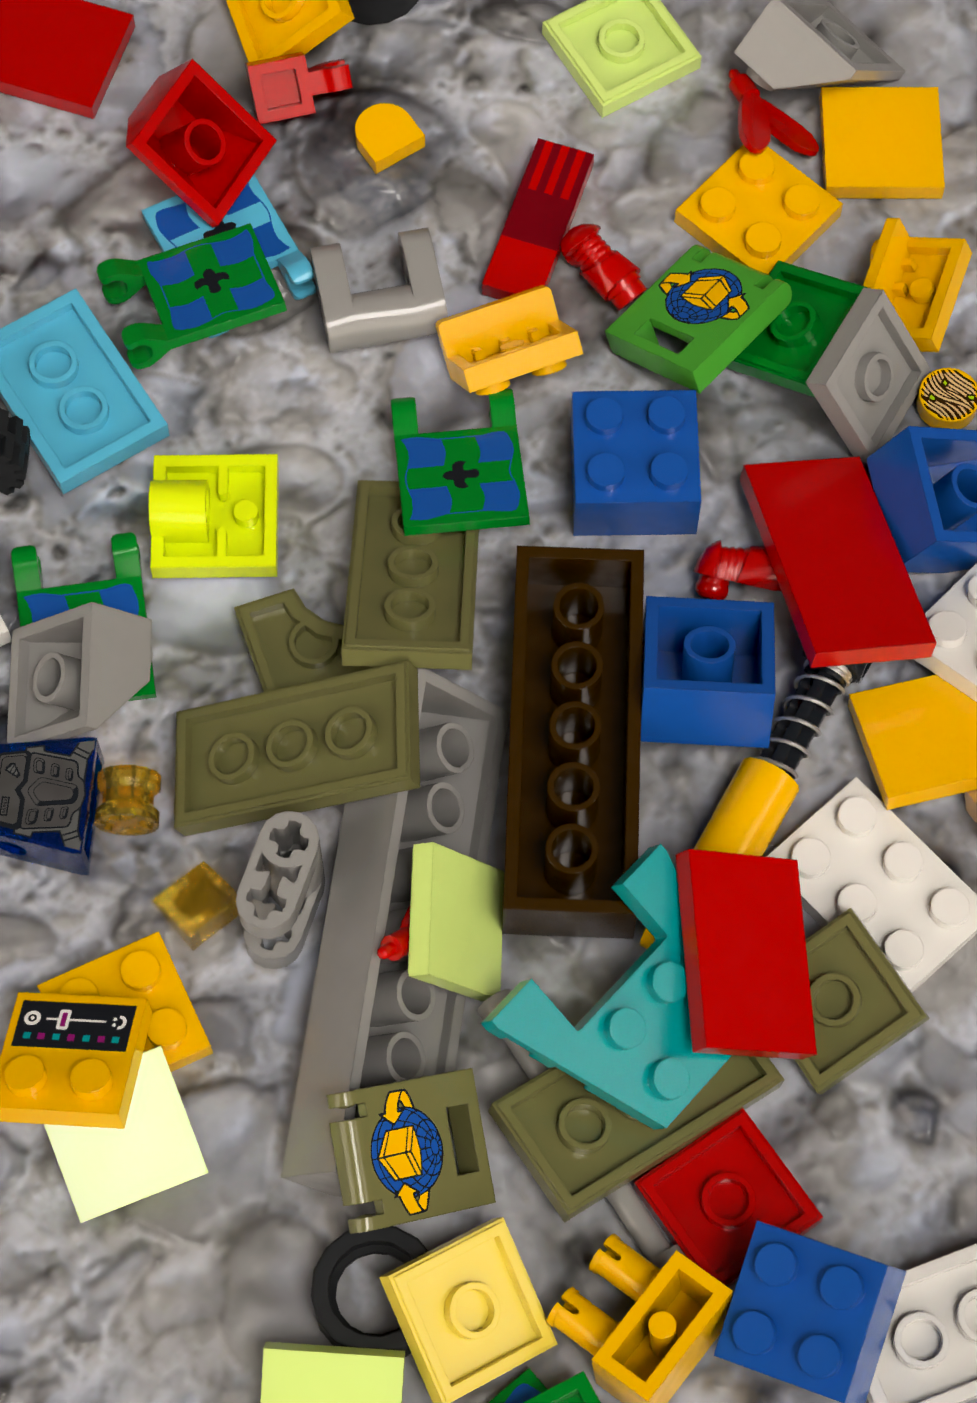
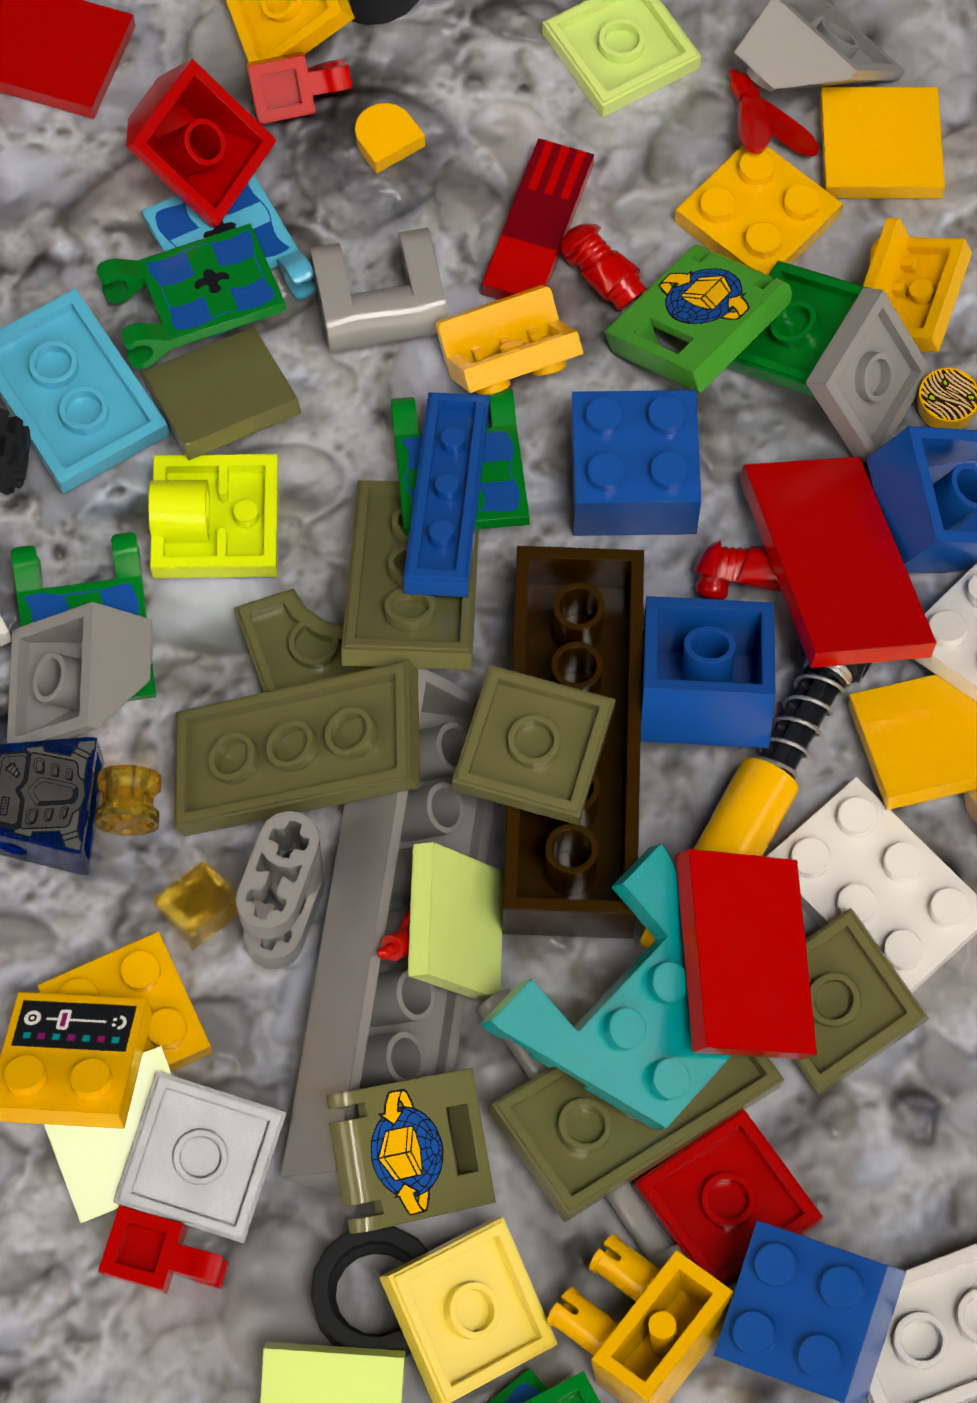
(151, 1249): none -> red plate
(200, 1156): none -> tile
(221, 392): none -> olive tile
(447, 495): none -> blue tile
(533, 745): none -> olive tile

